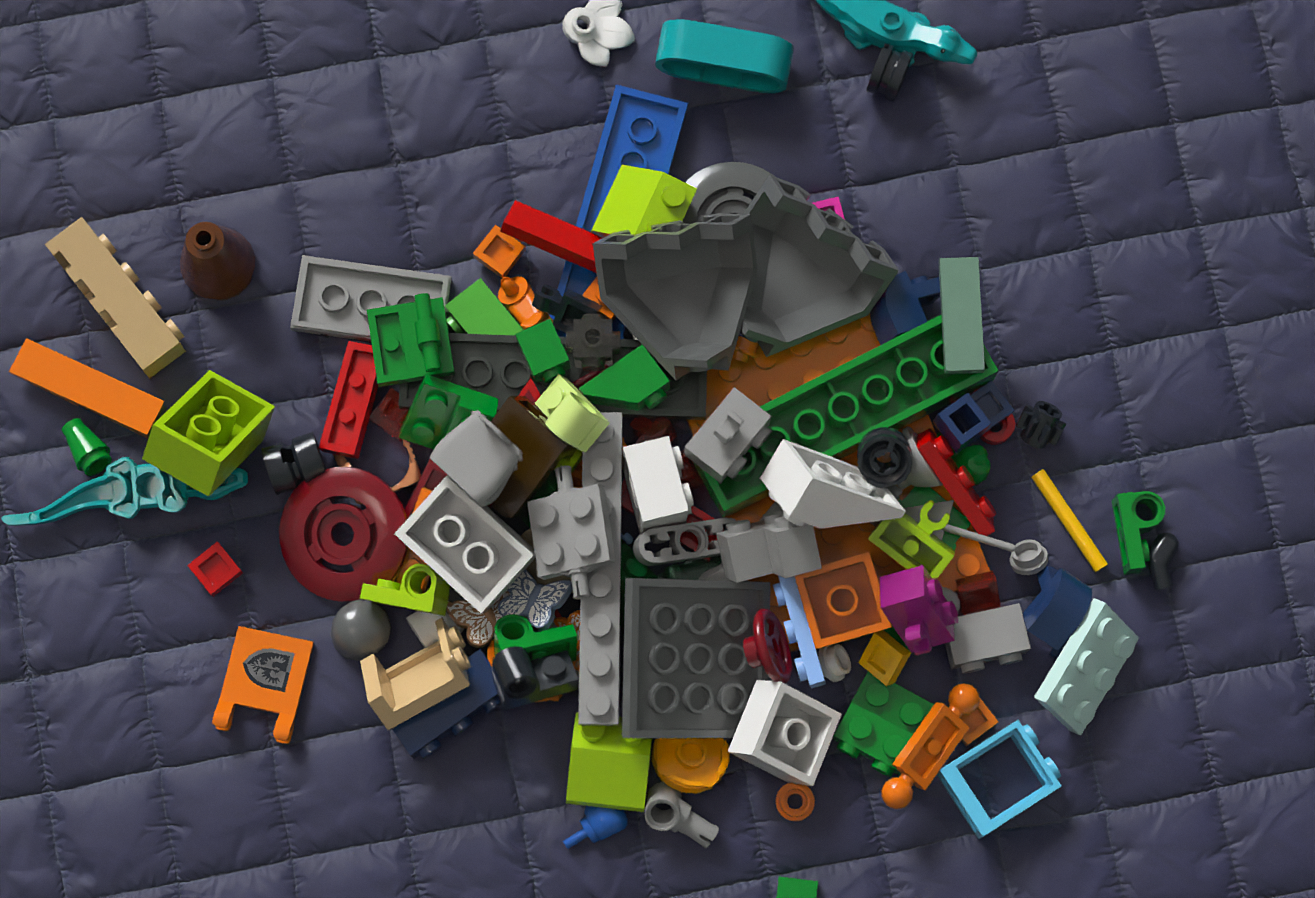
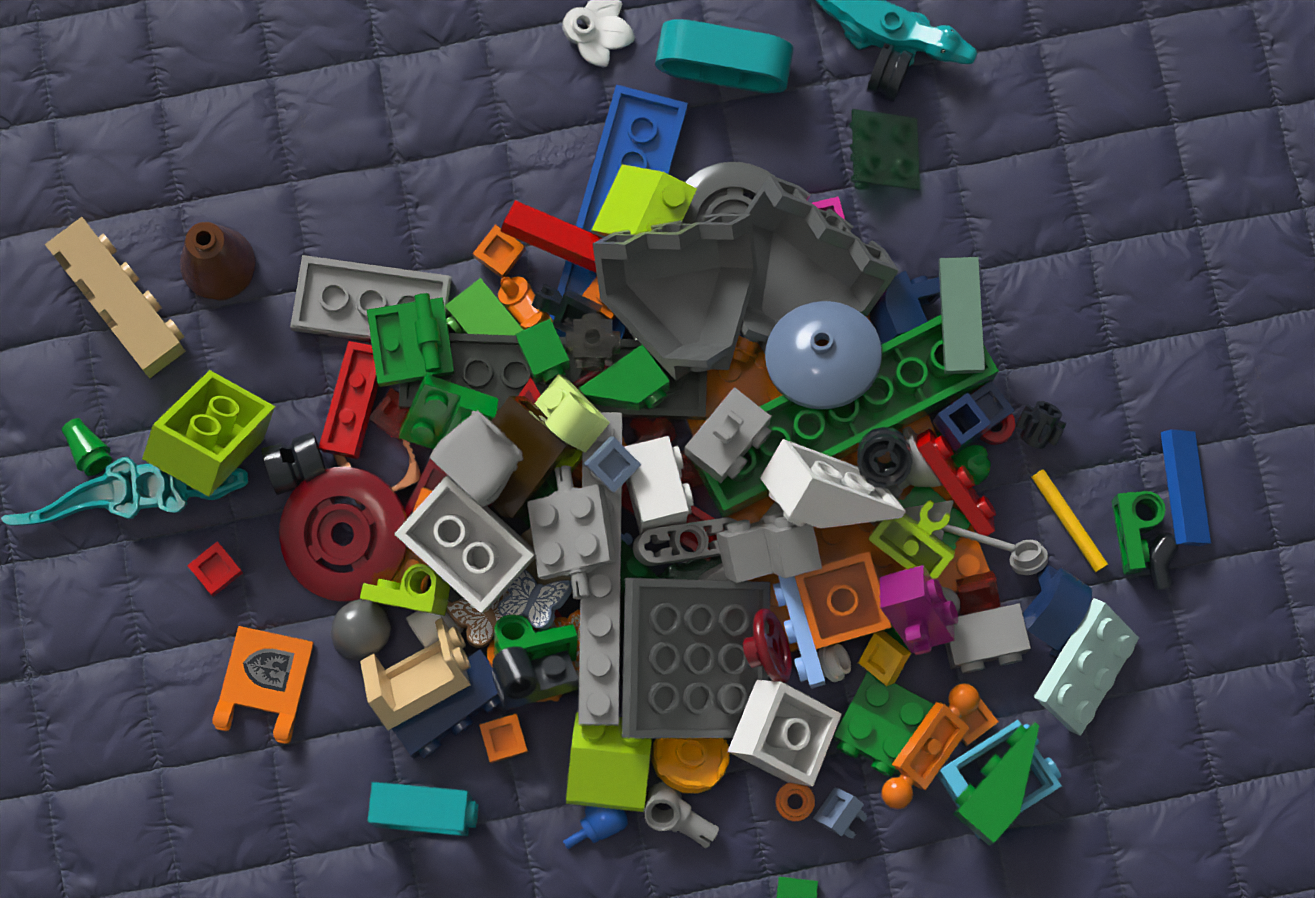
(87, 387): orange slope -> none
(422, 809): none -> teal window
(503, 738): none -> orange plate
(612, 464): none -> sand blue tile
(826, 374): none -> sand blue dish
(839, 812): none -> sand blue tile
(884, 150): none -> clear green hinge
(1000, 795): none -> green slope
(1185, 487): none -> blue tile

